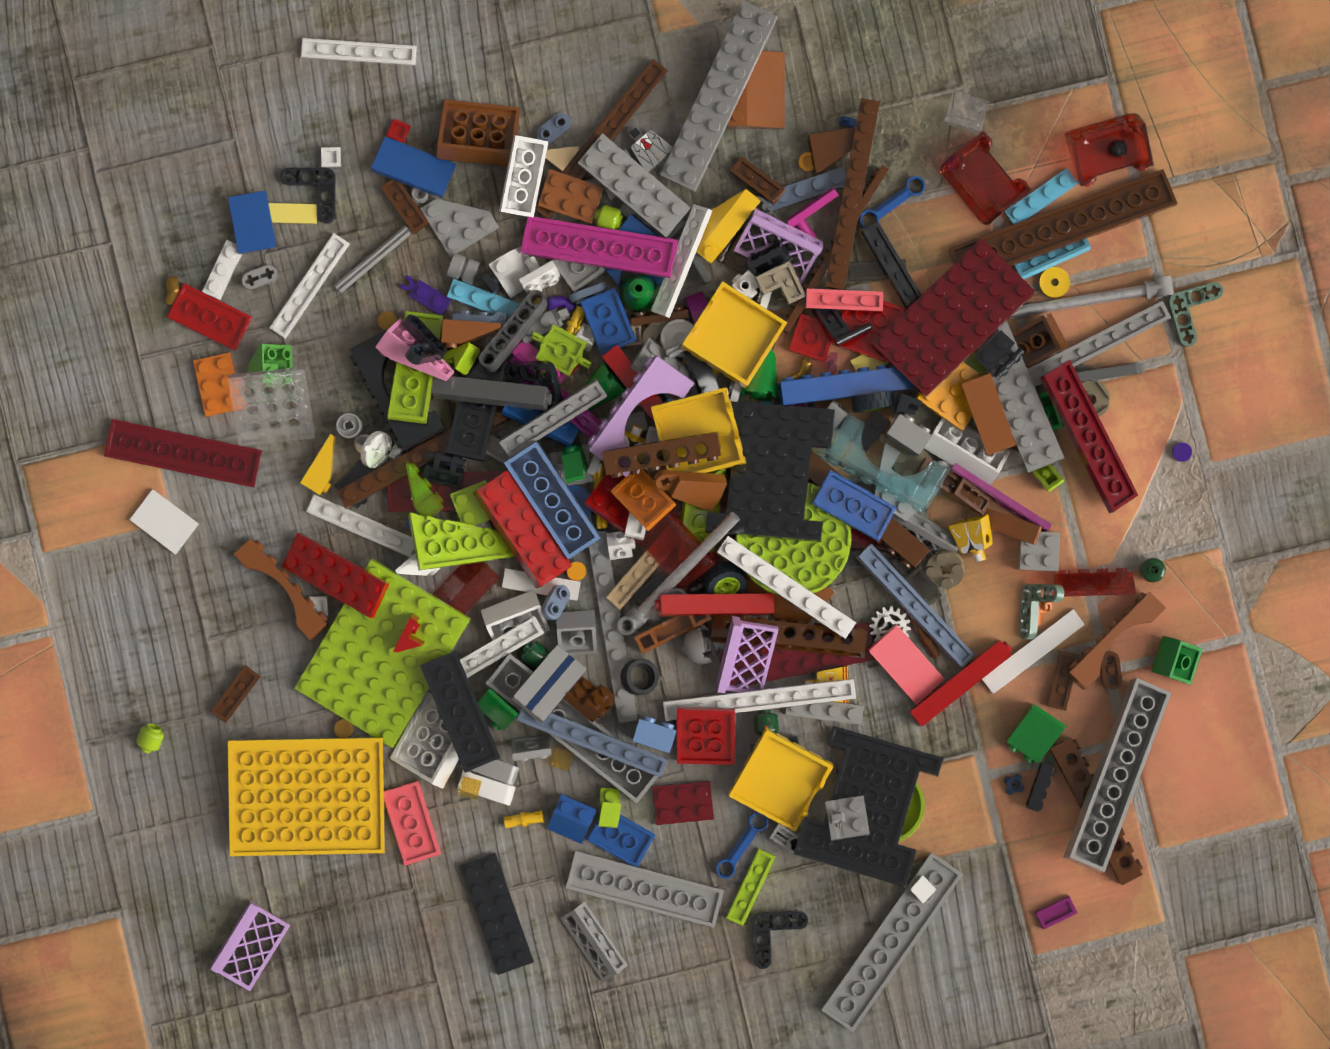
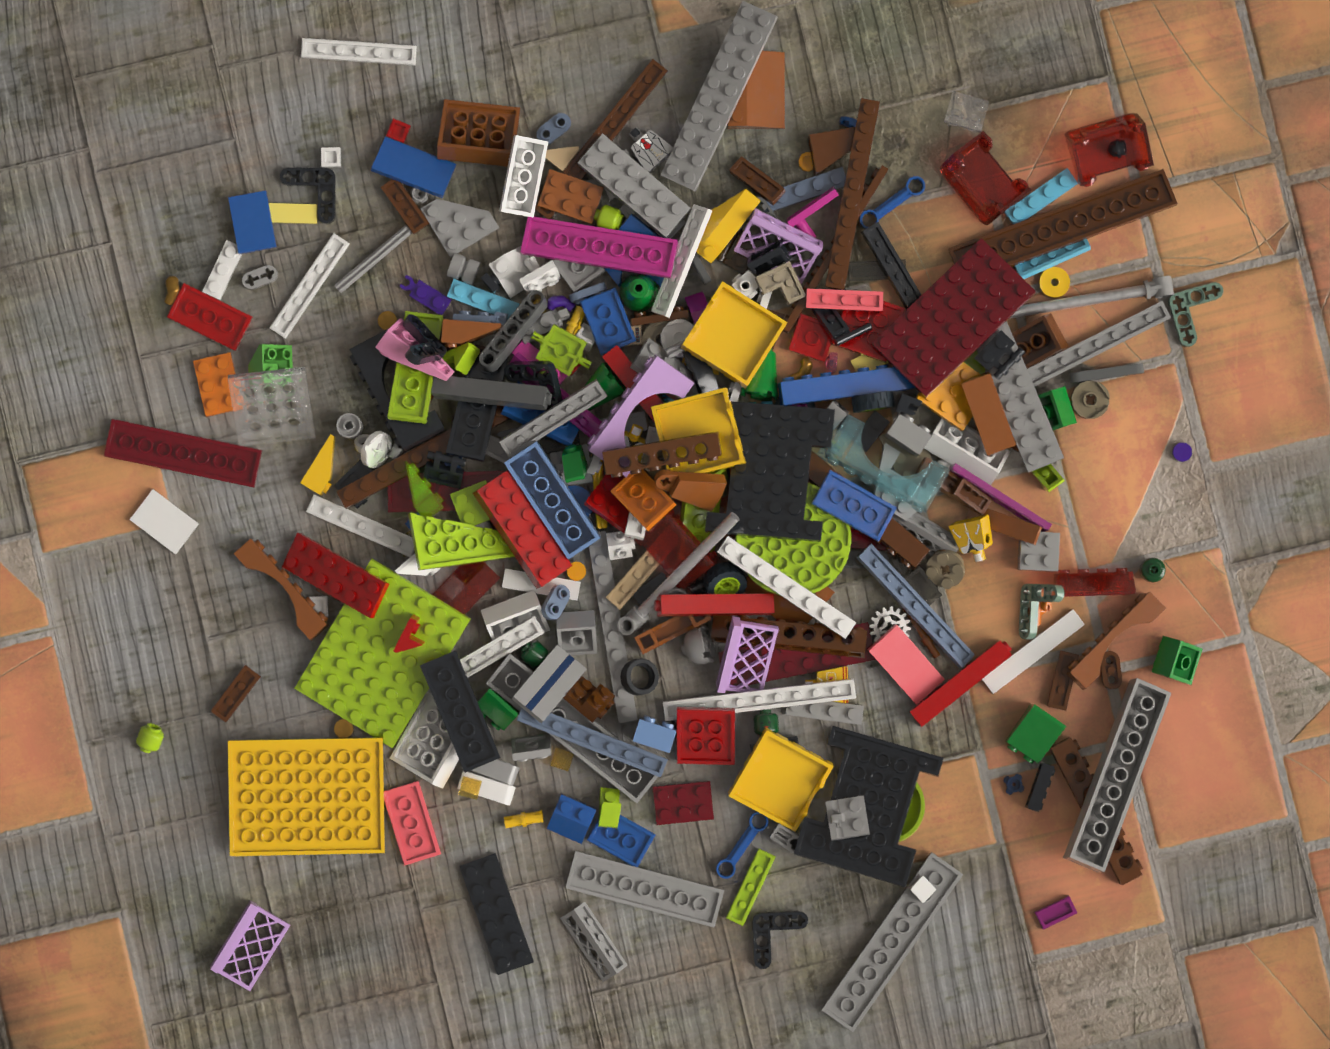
(1089, 436): dark red plate -> none

